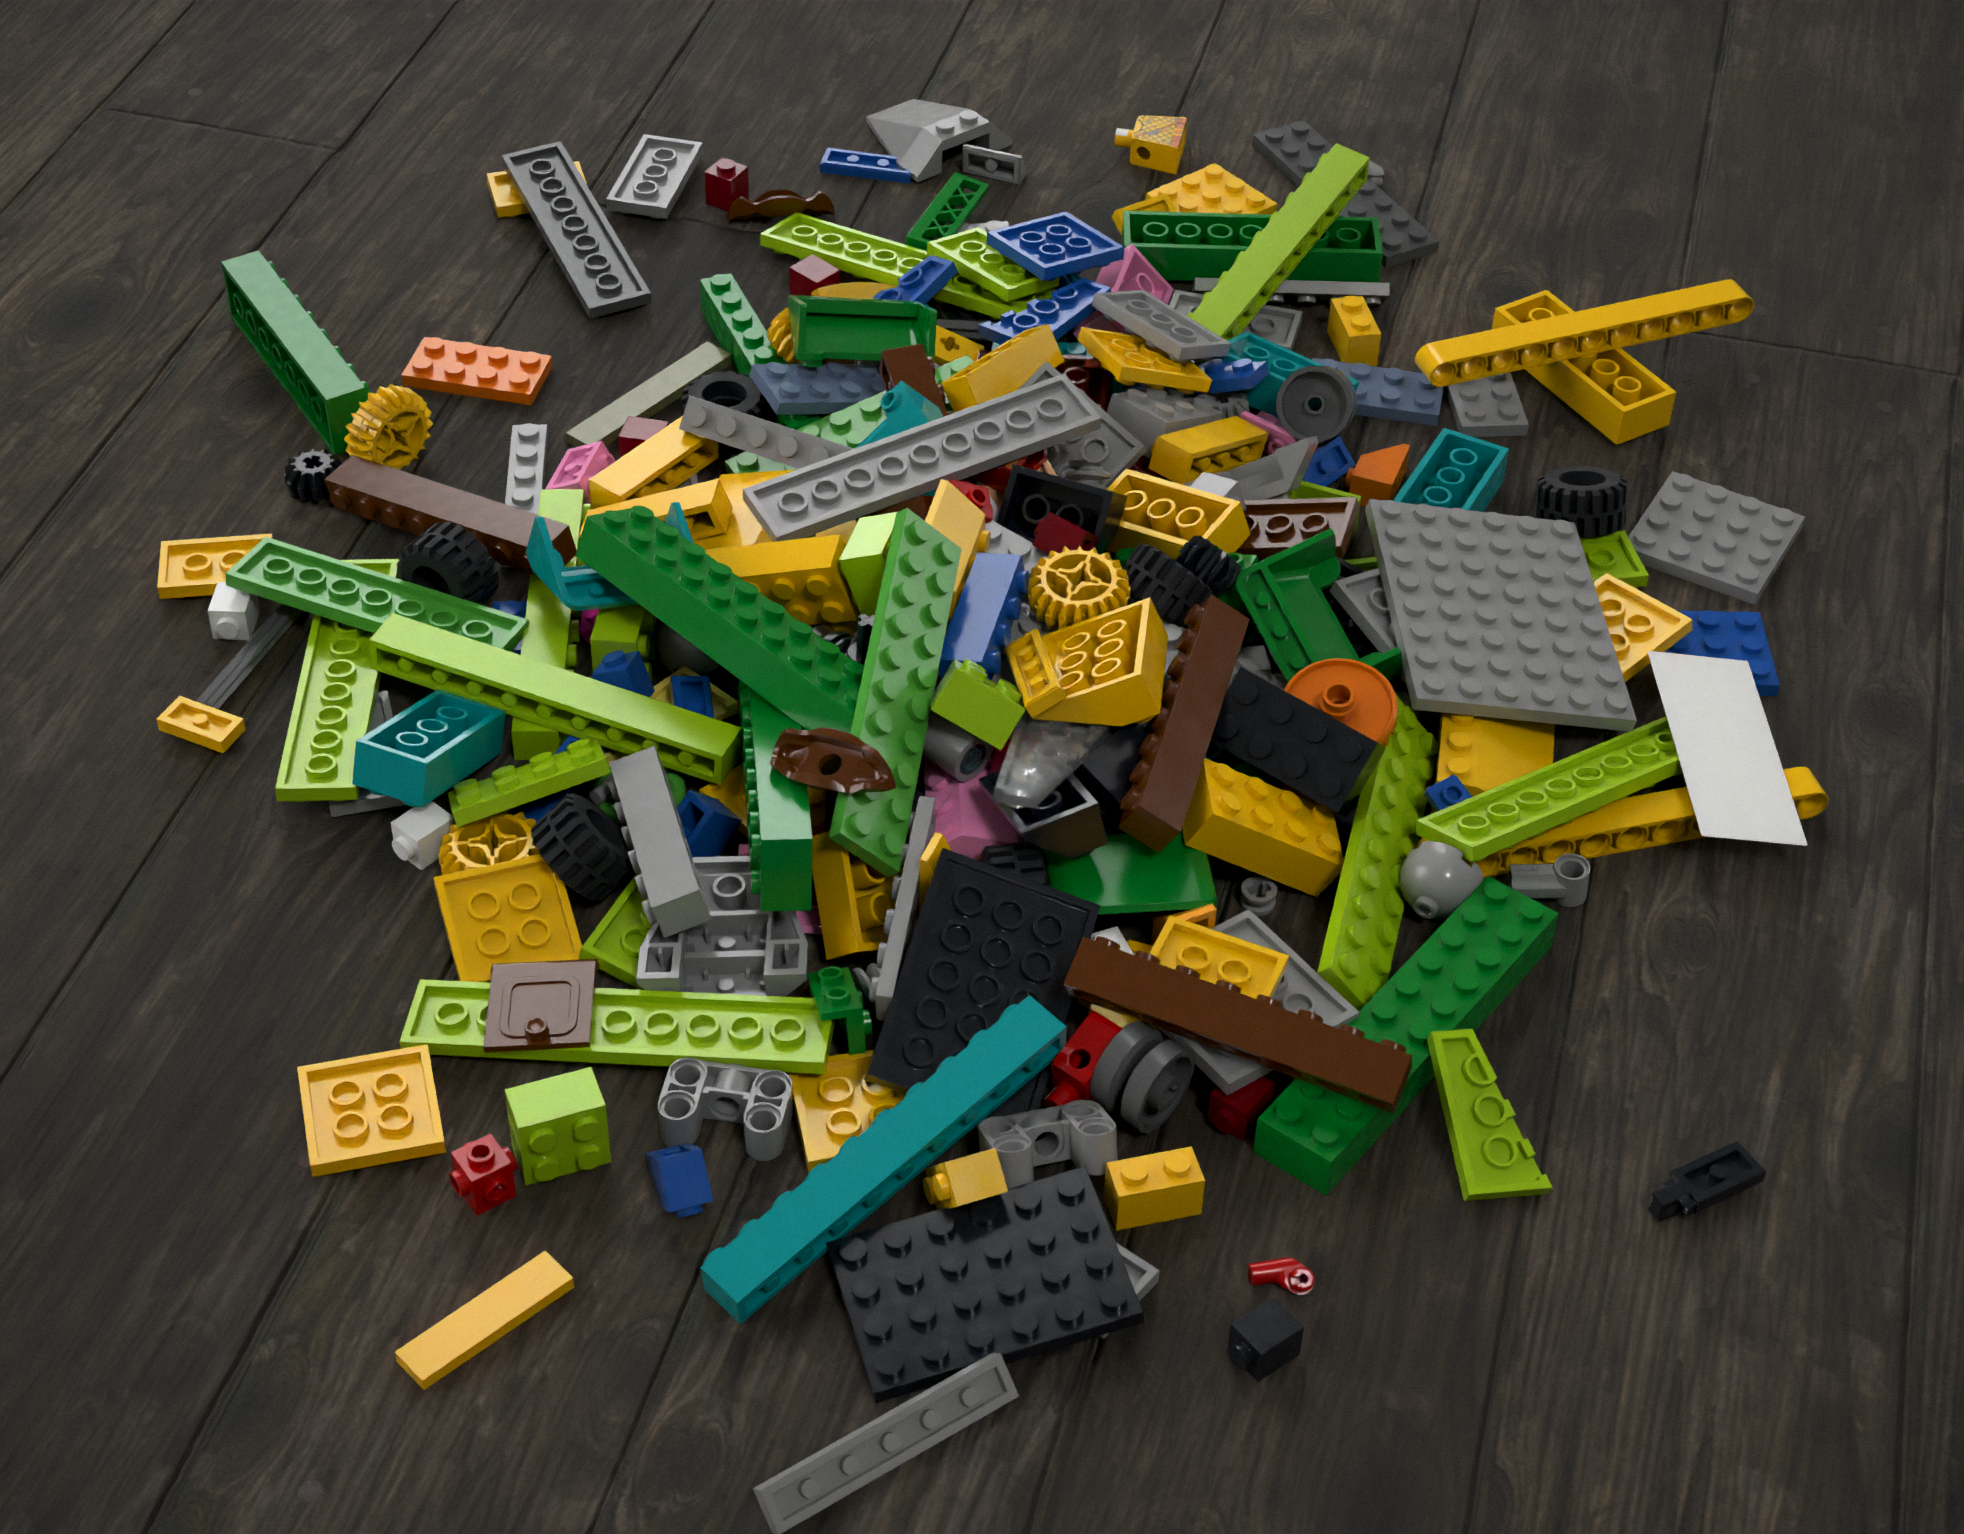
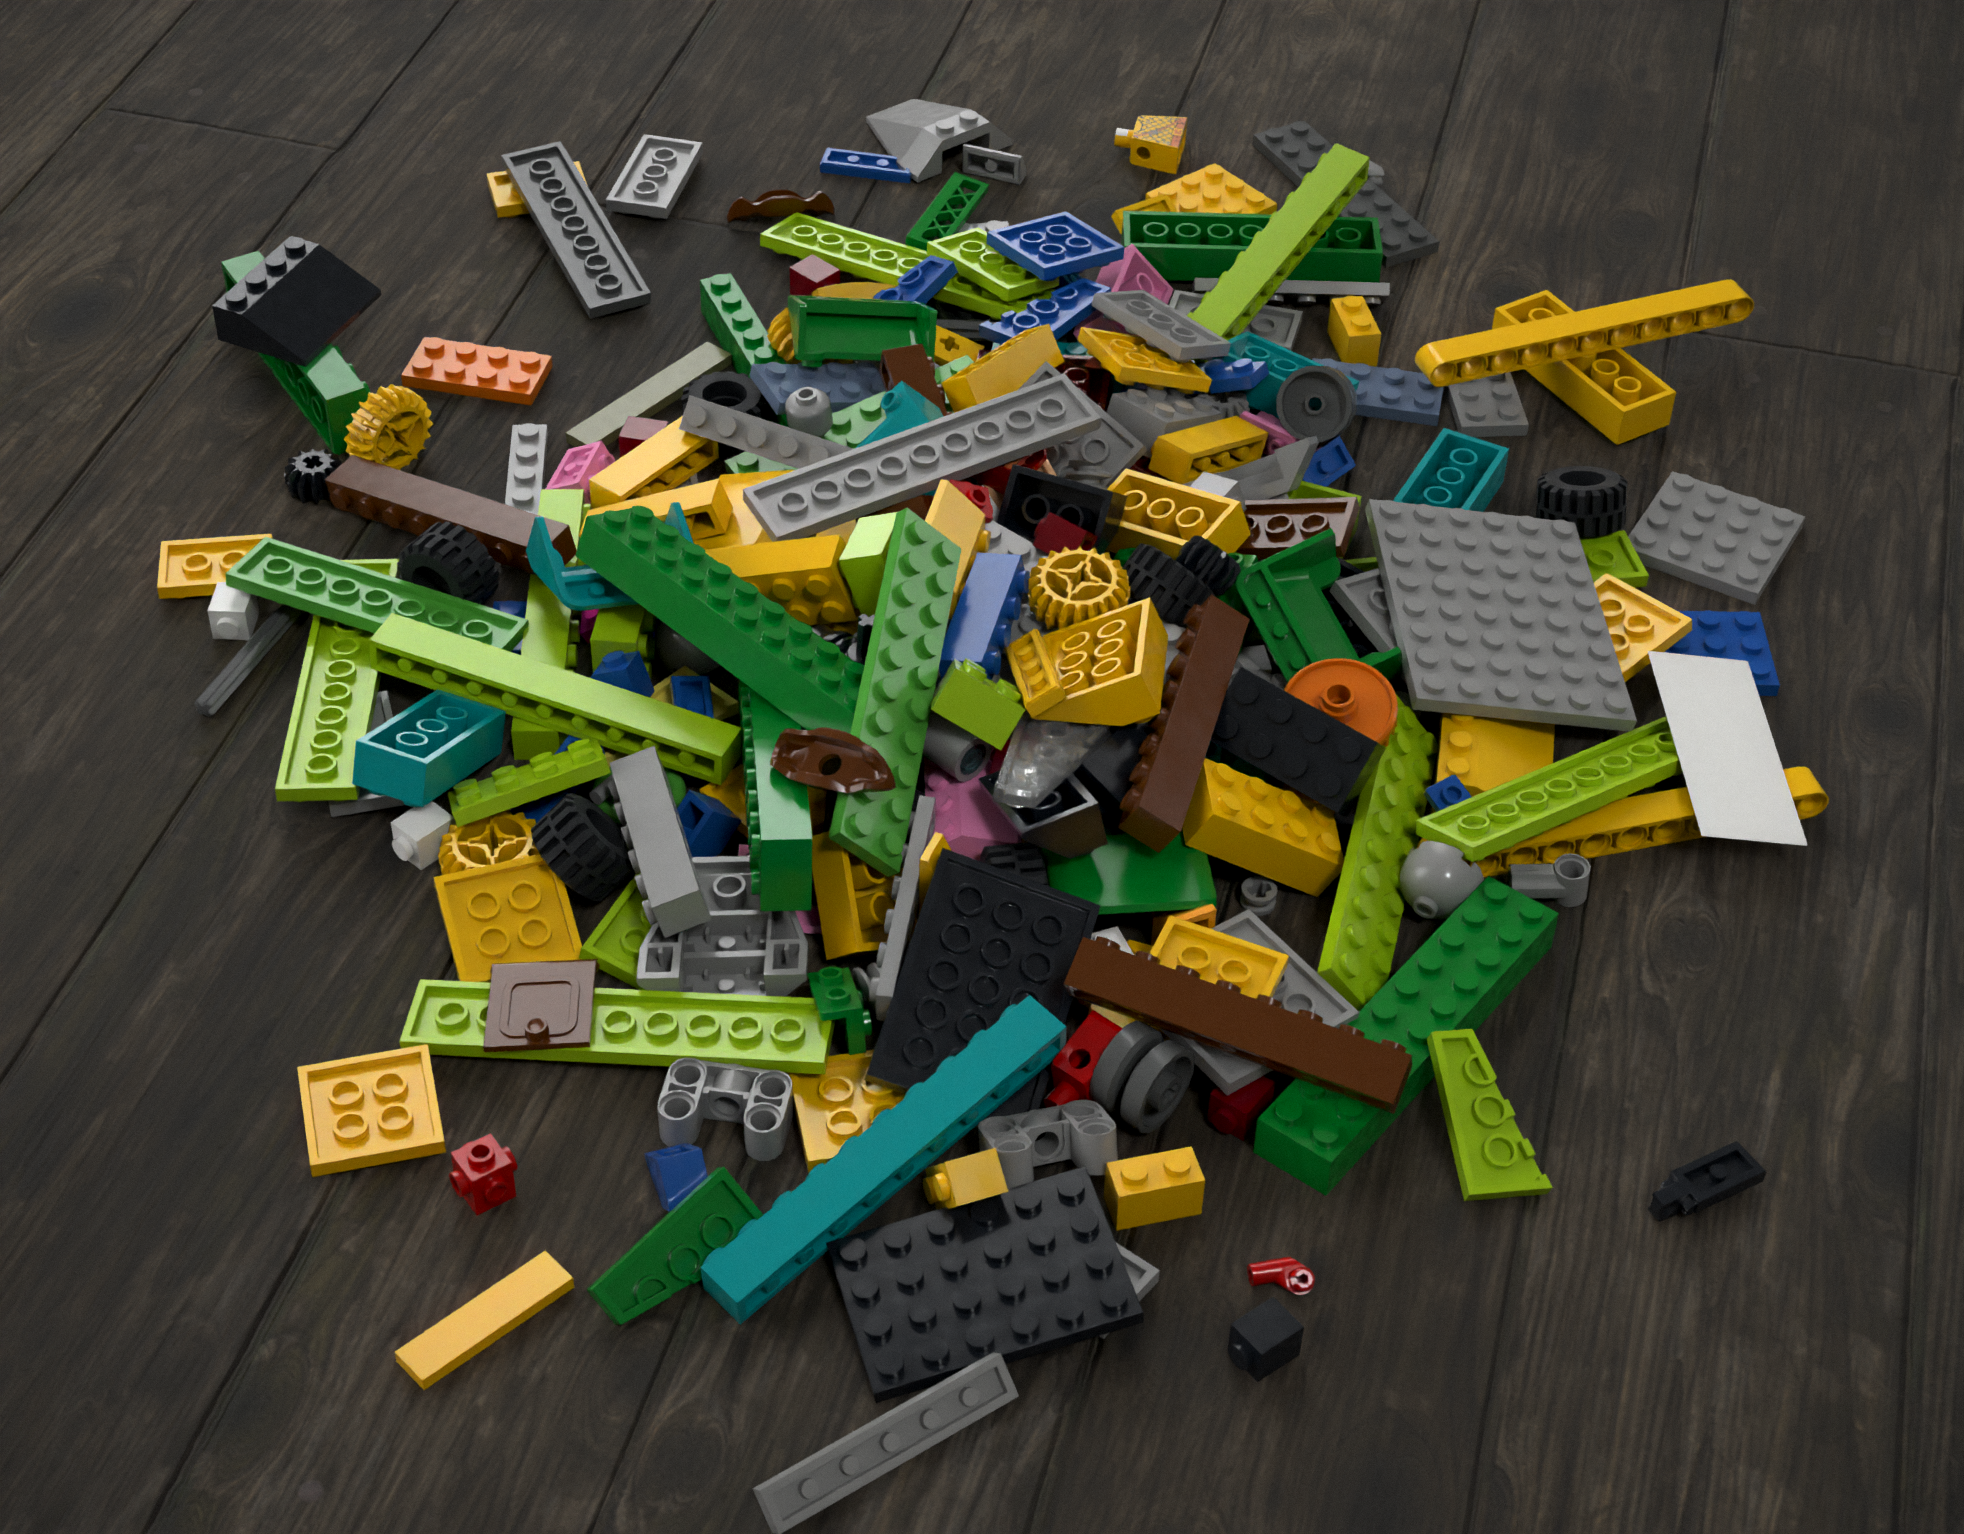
(201, 724): yellow plate -> none
(293, 303): none -> black slope
(558, 1125): lime brick -> none
(675, 1248): none -> green wing
(725, 183): dark red brick -> none
(809, 411): none -> light grey head
(1378, 474): orange slope -> none

